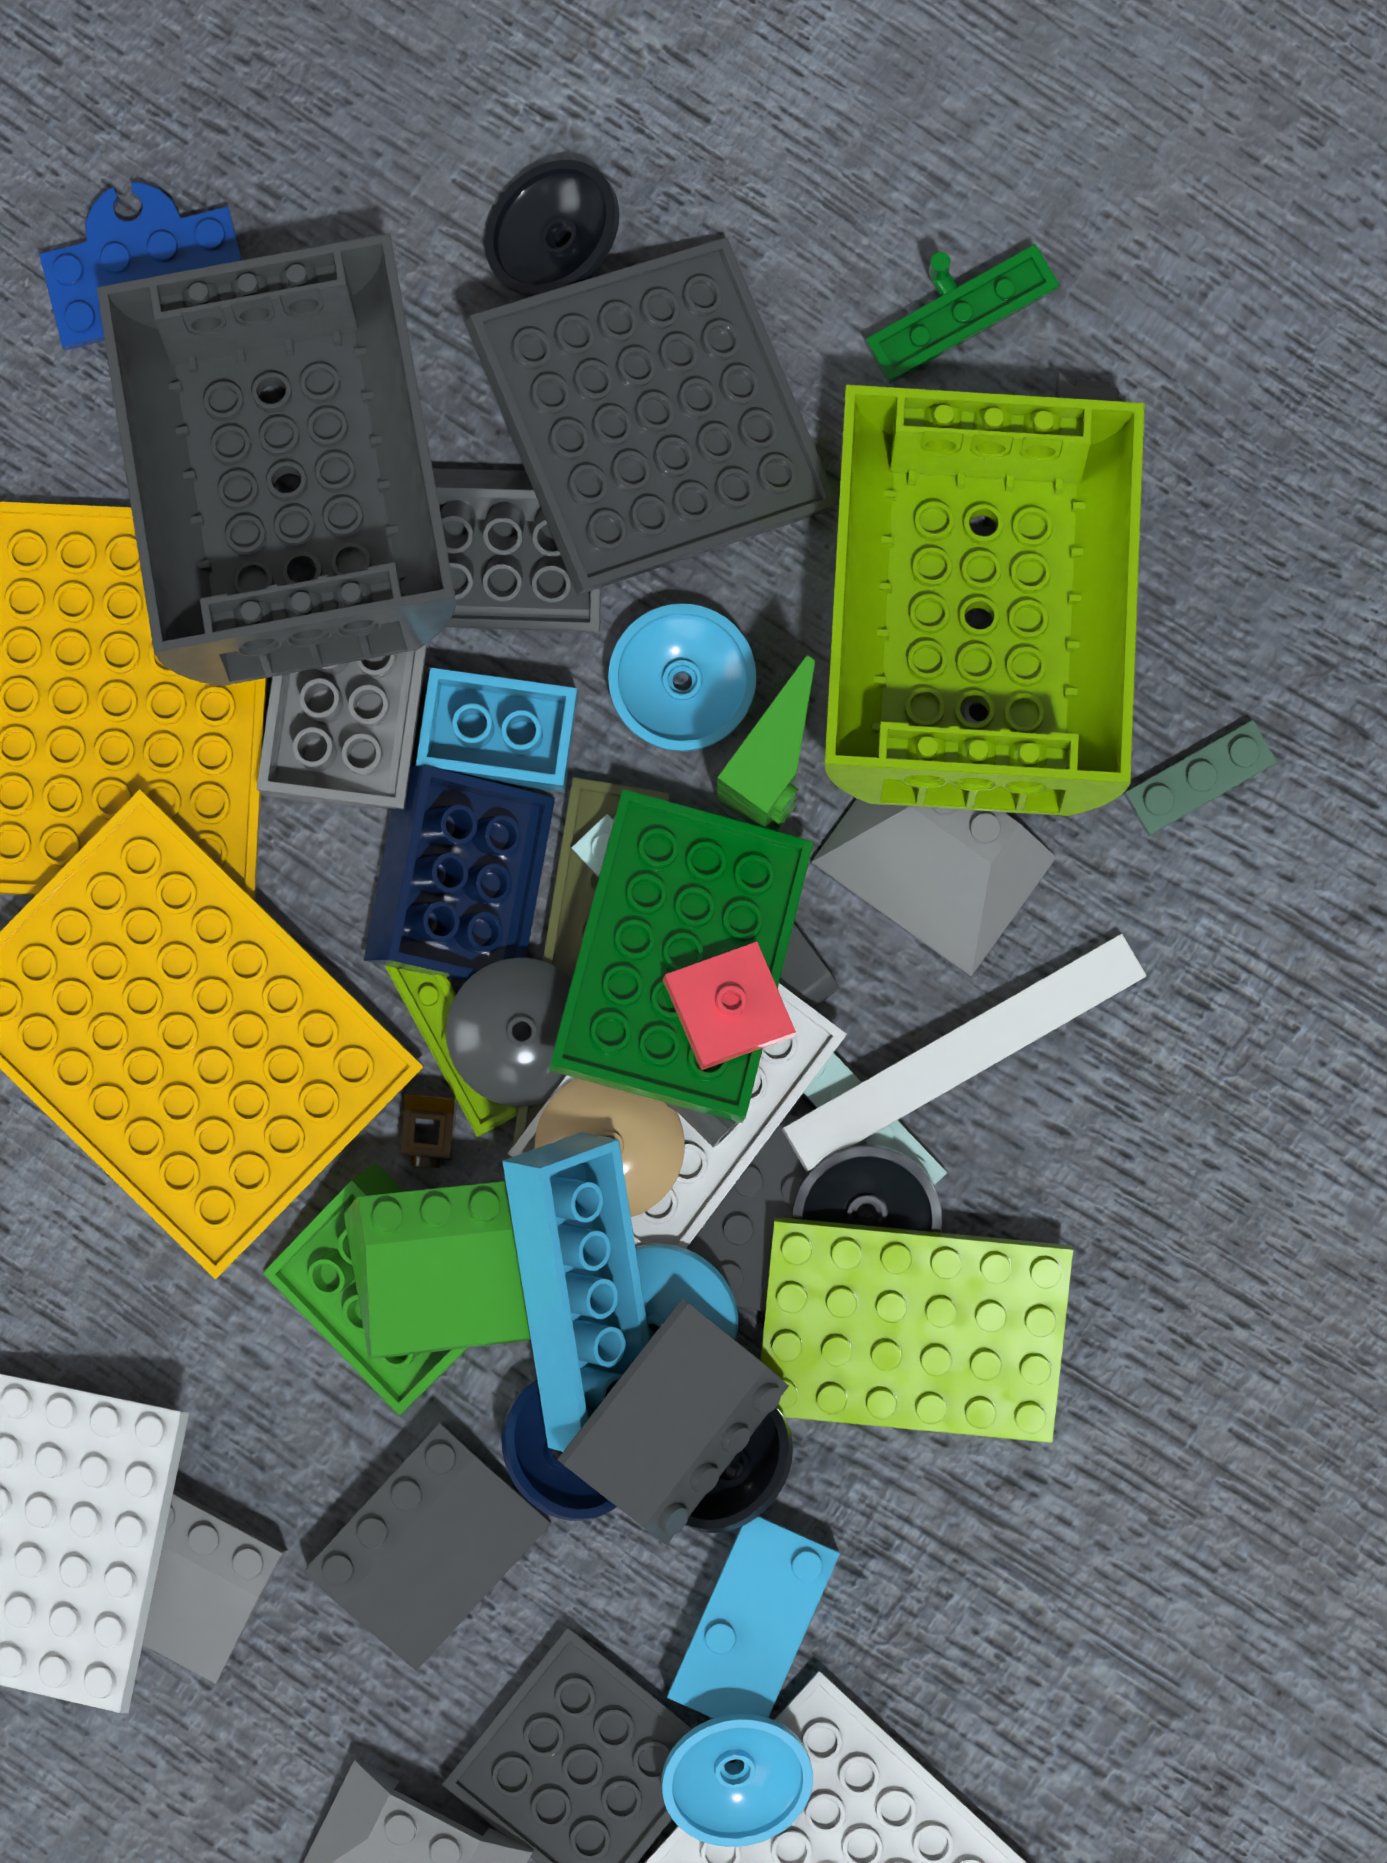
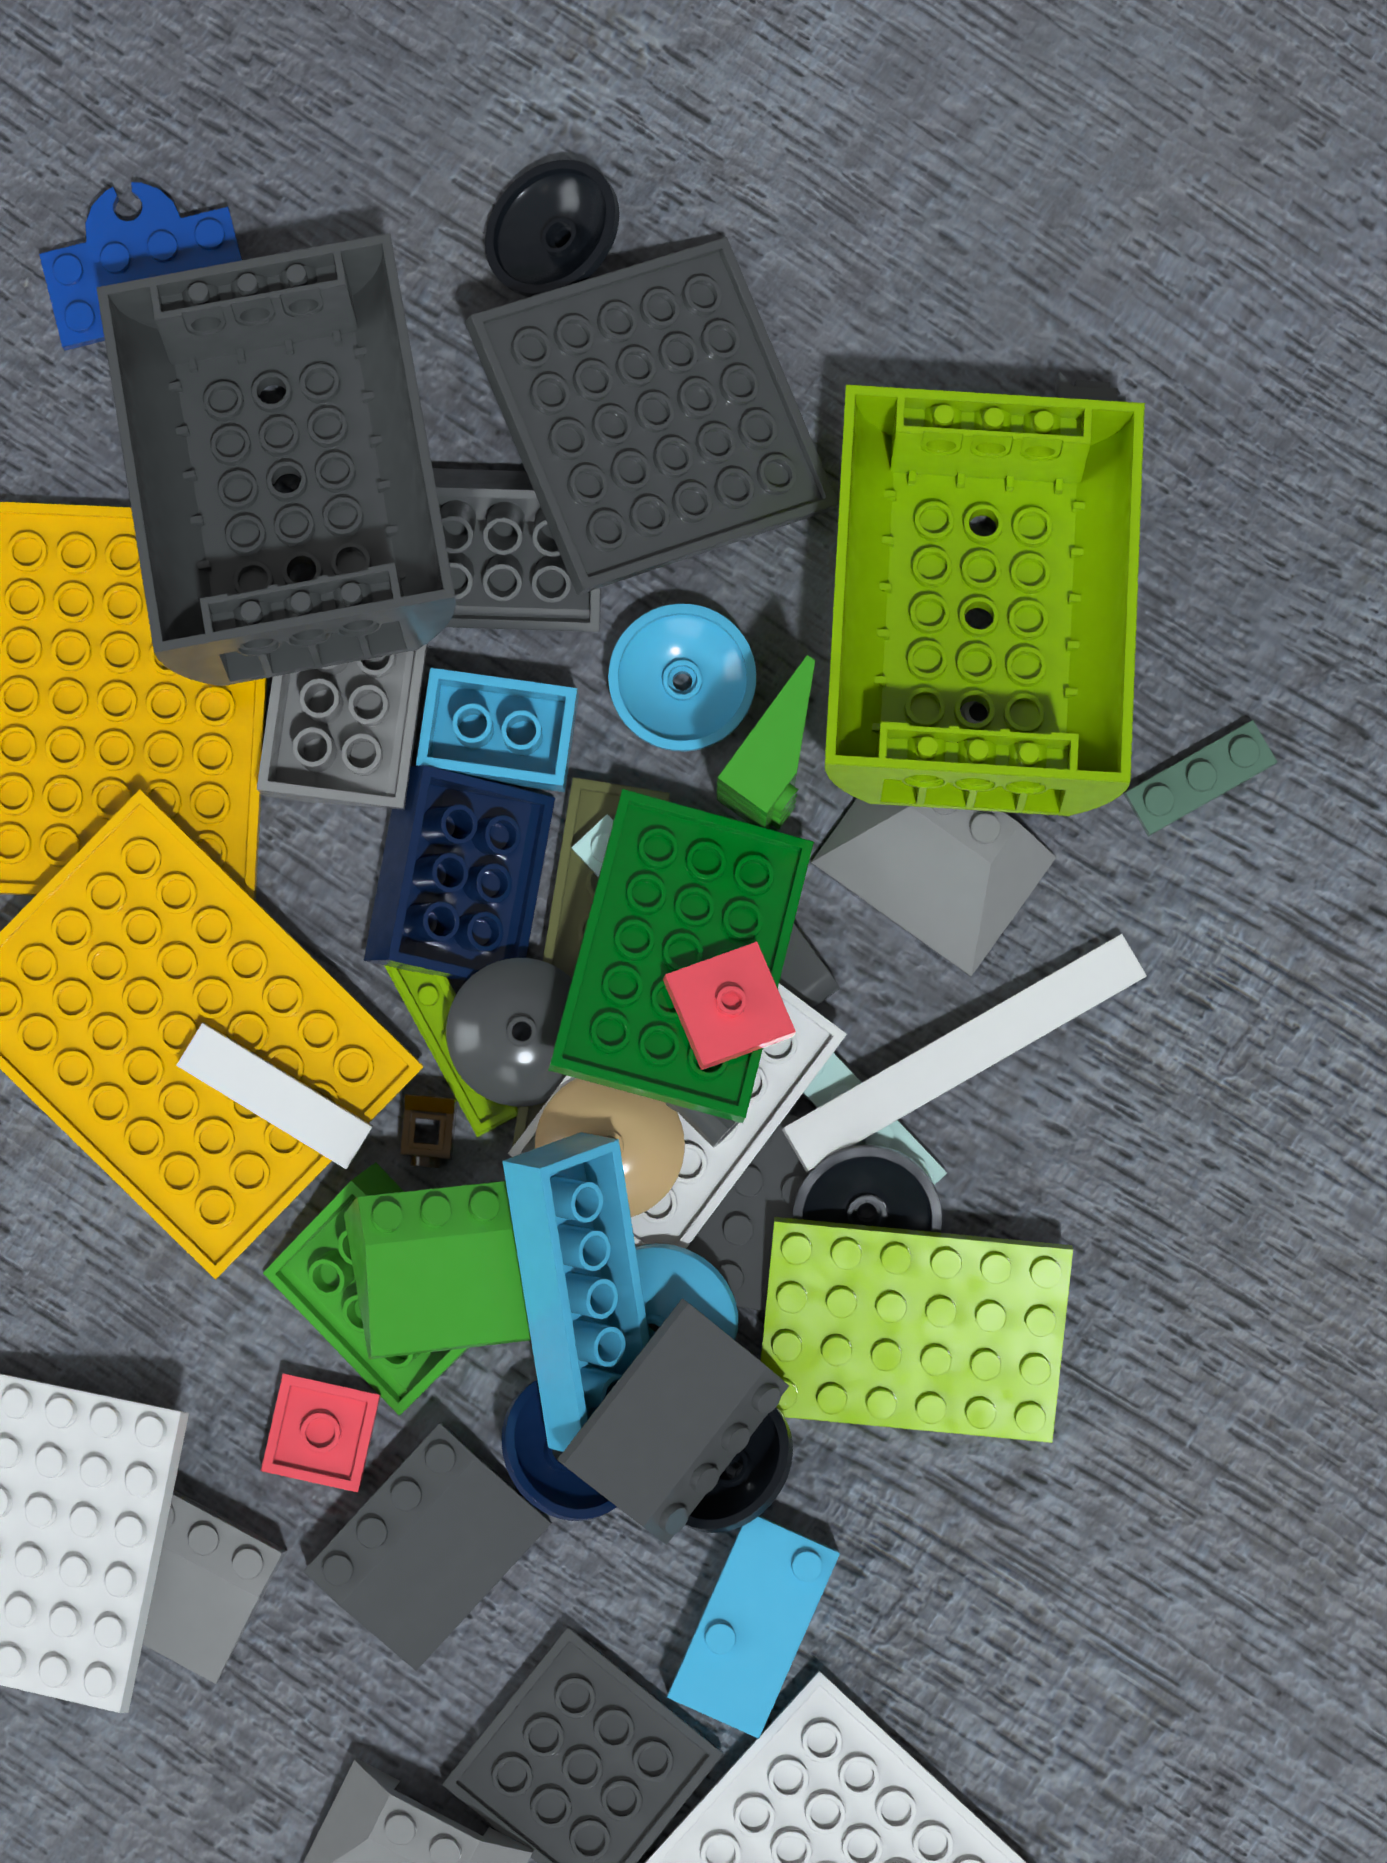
(274, 1095): none -> white tile
(320, 1432): none -> coral plate
(741, 1799): medium azure dish -> none
(961, 311): green plate -> none

